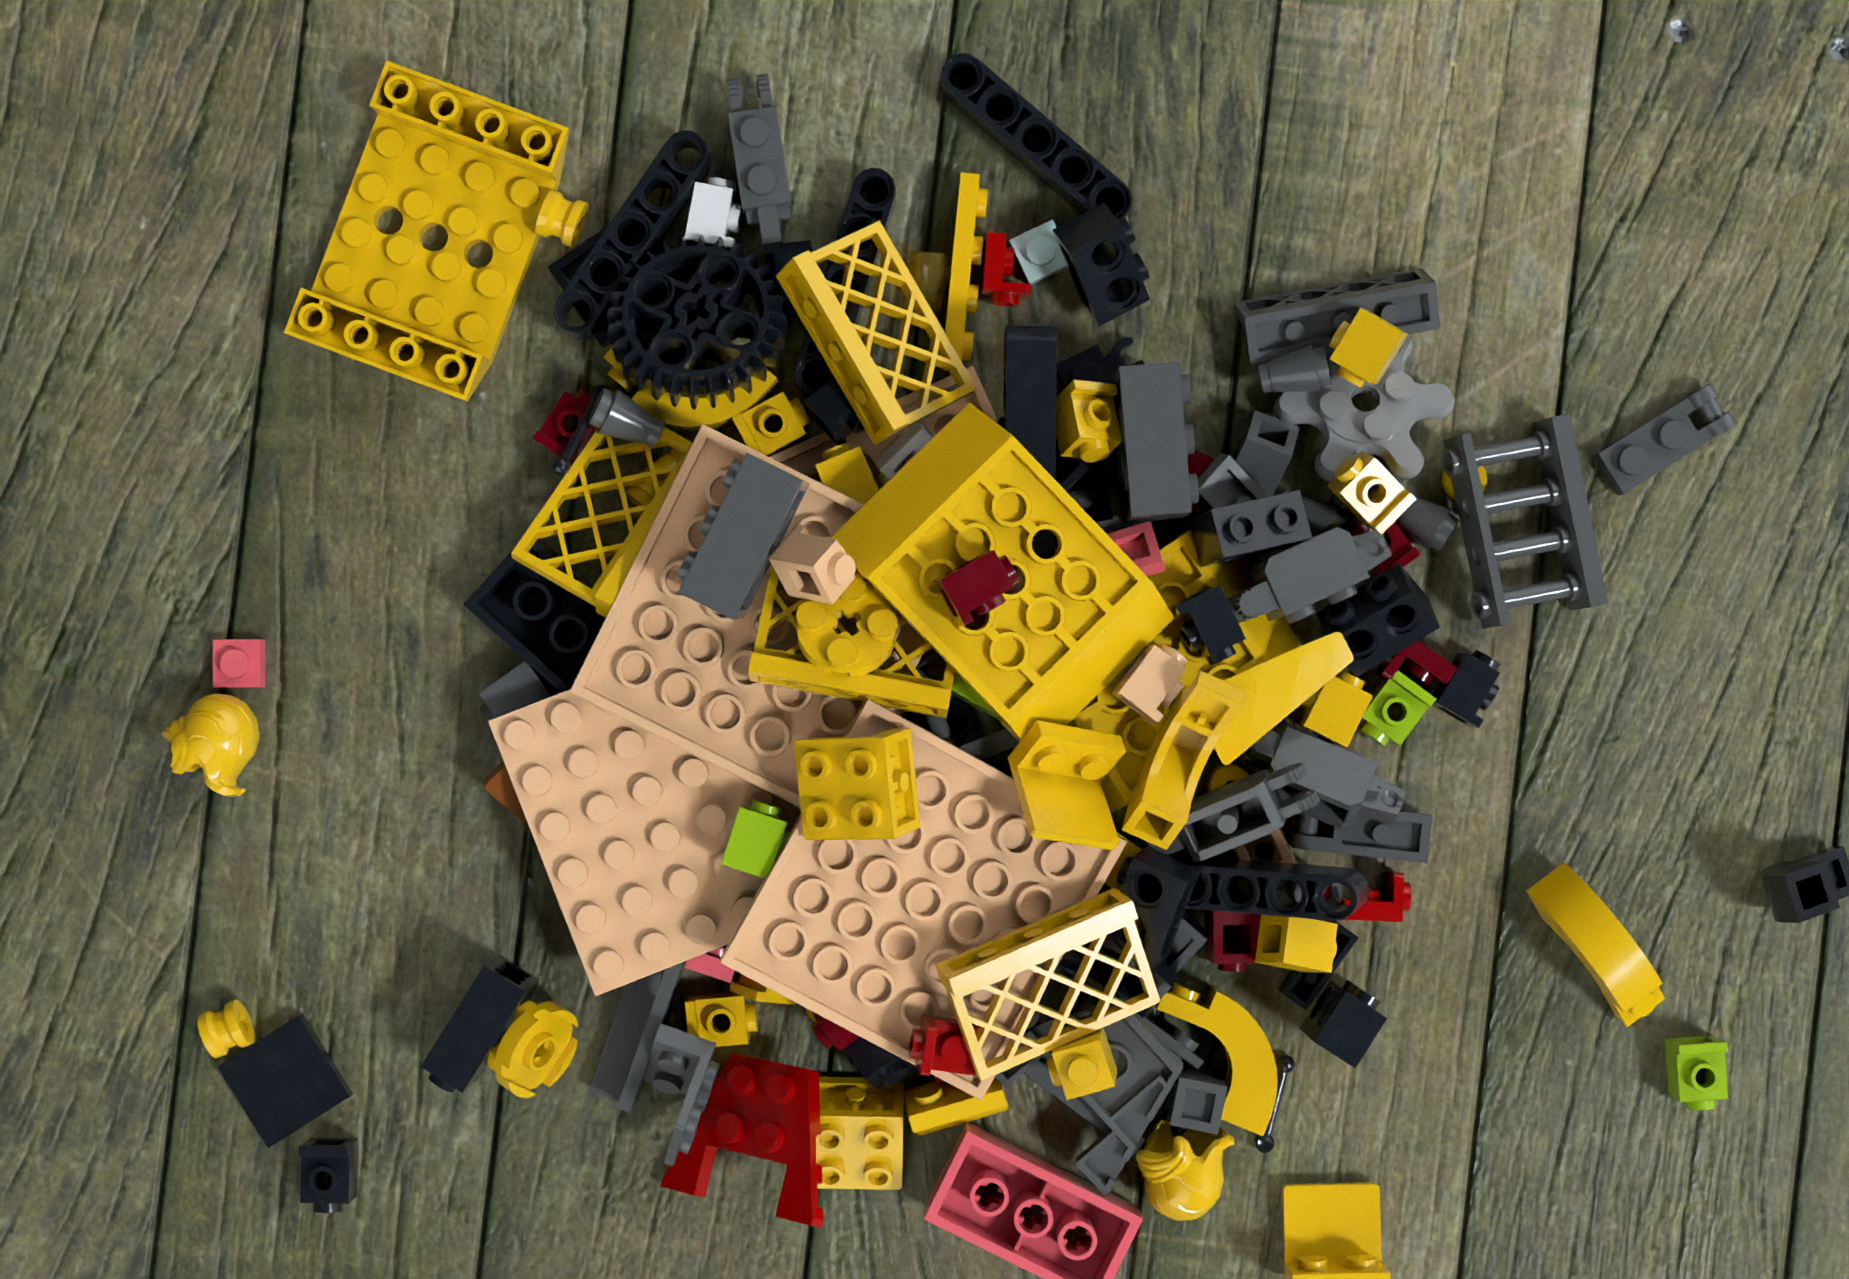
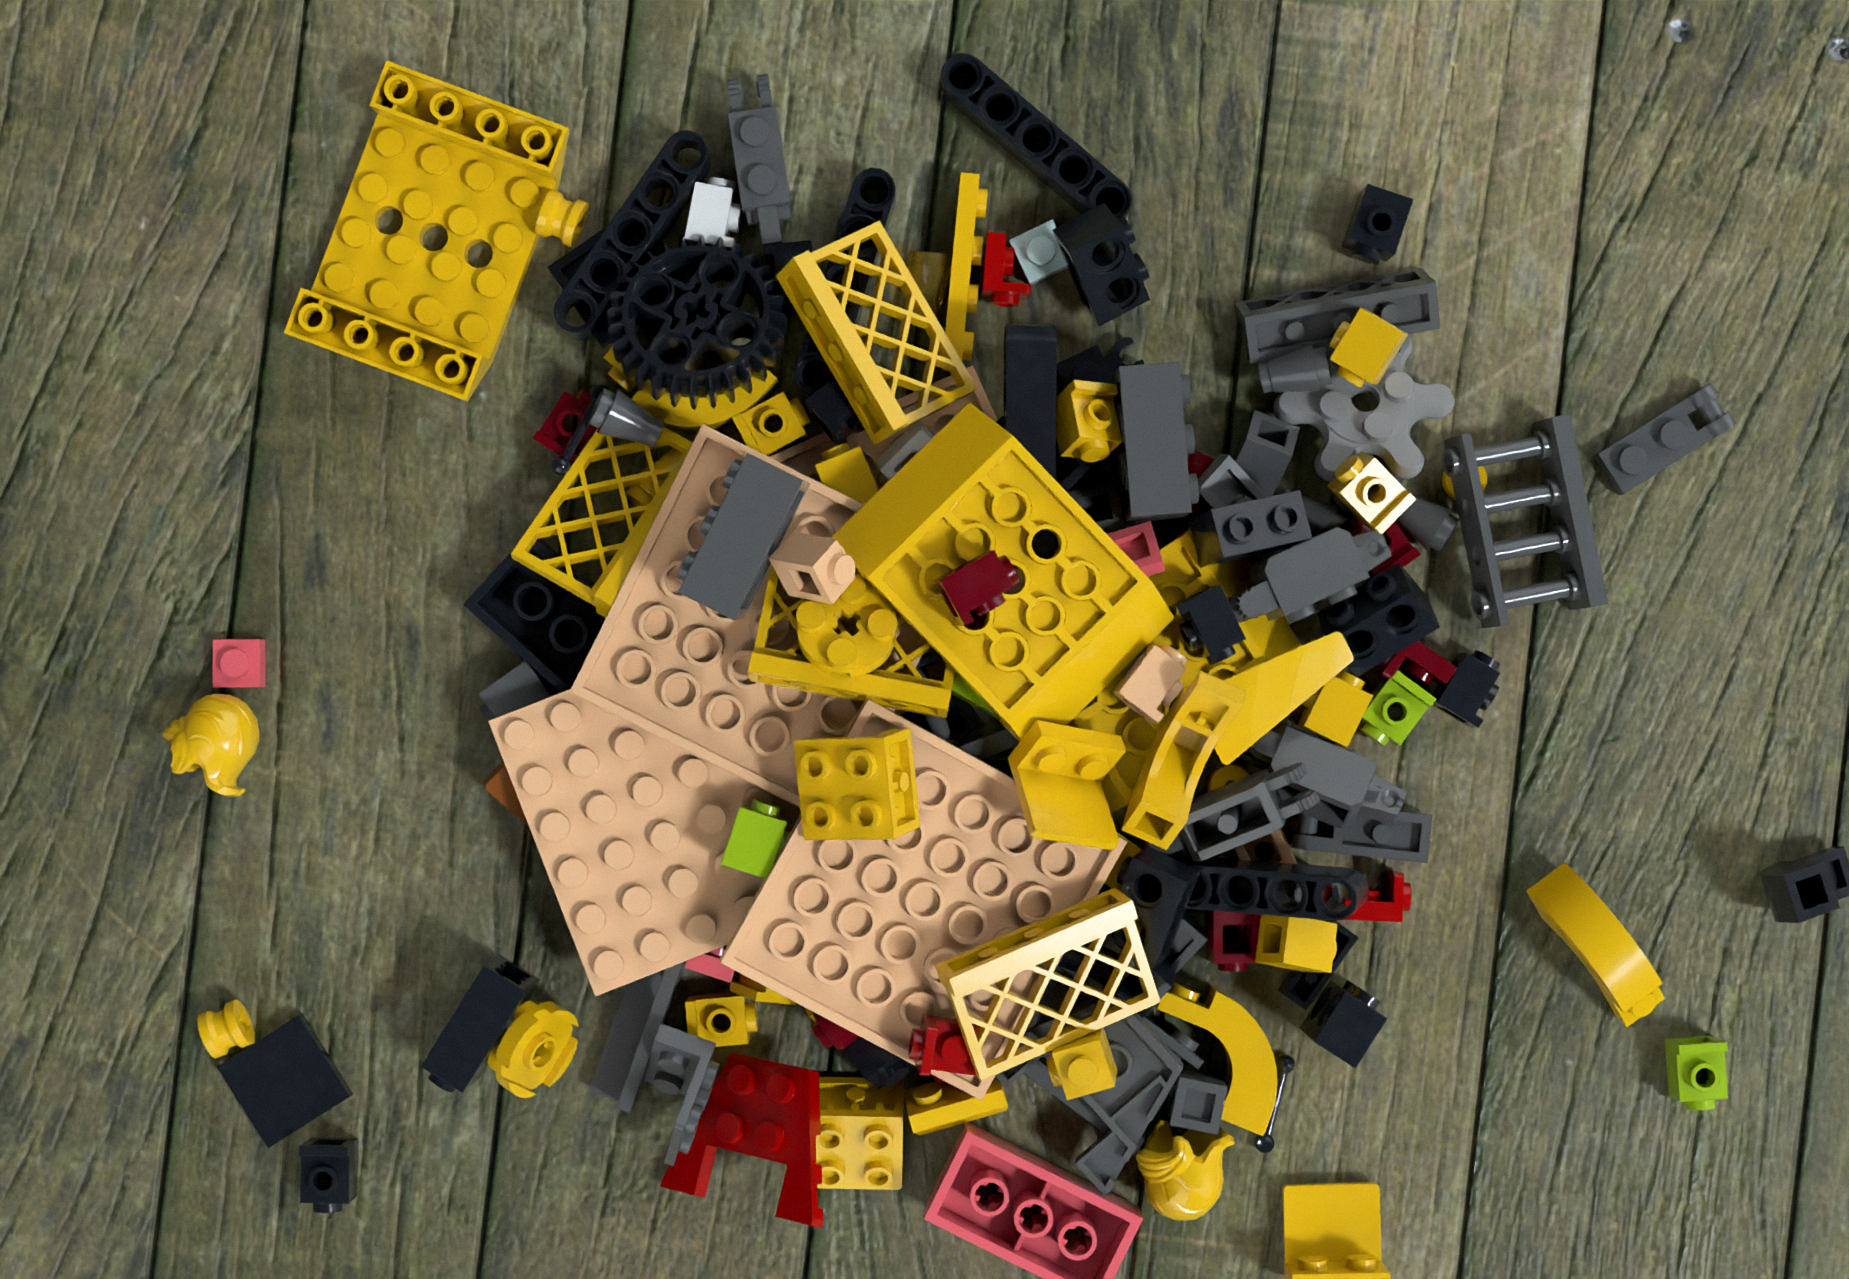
(1376, 224): none -> black brick

